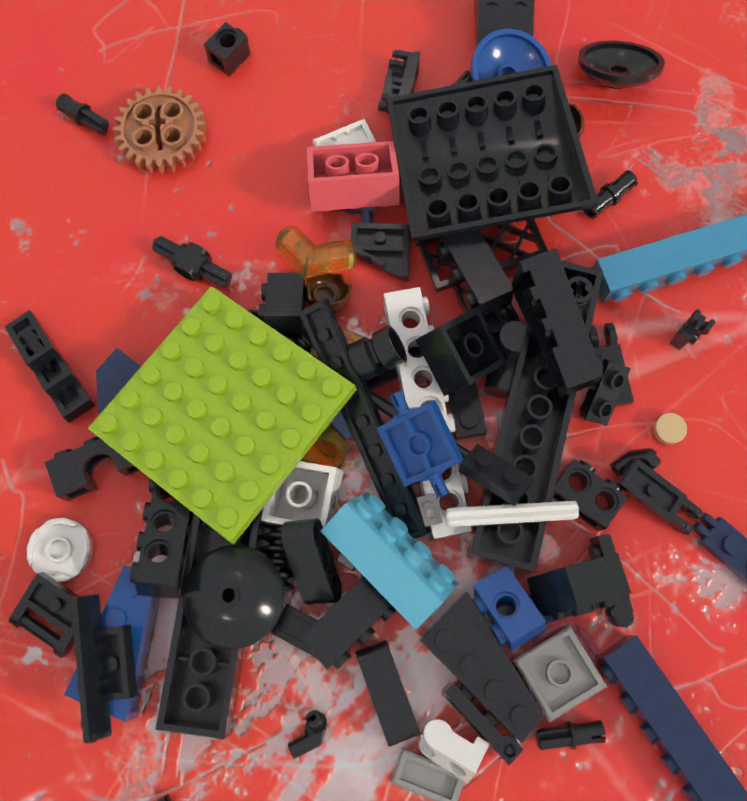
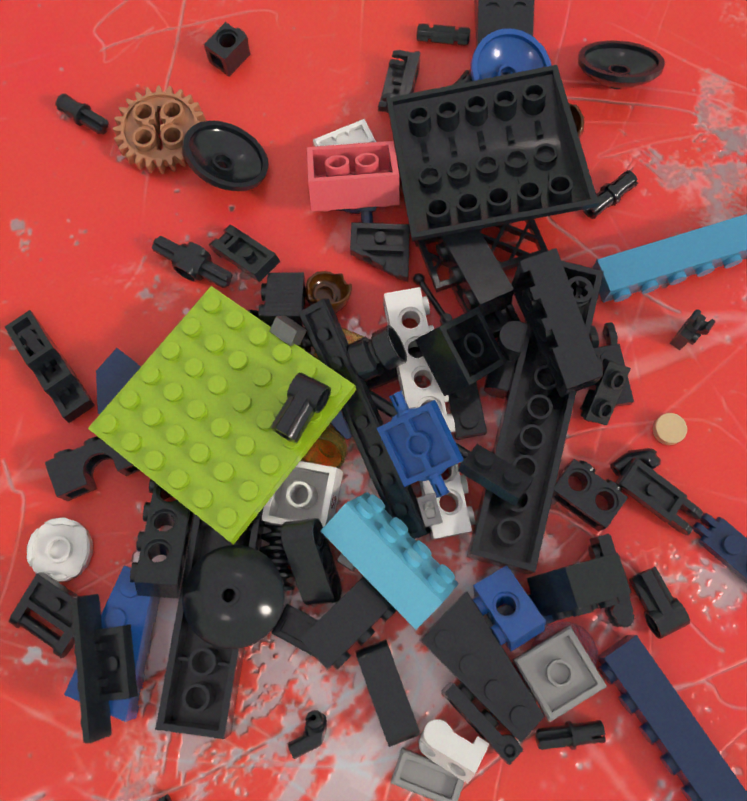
(225, 156): none -> black dish
(245, 253): none -> black plate
(287, 330): none -> flat silver piece
(304, 399): none -> black piece
(314, 259): clear yellow brick -> none
(419, 279): none -> black hinge
(443, 34): none -> black axle
(512, 514): white axle -> none
(662, 611): none -> black piece

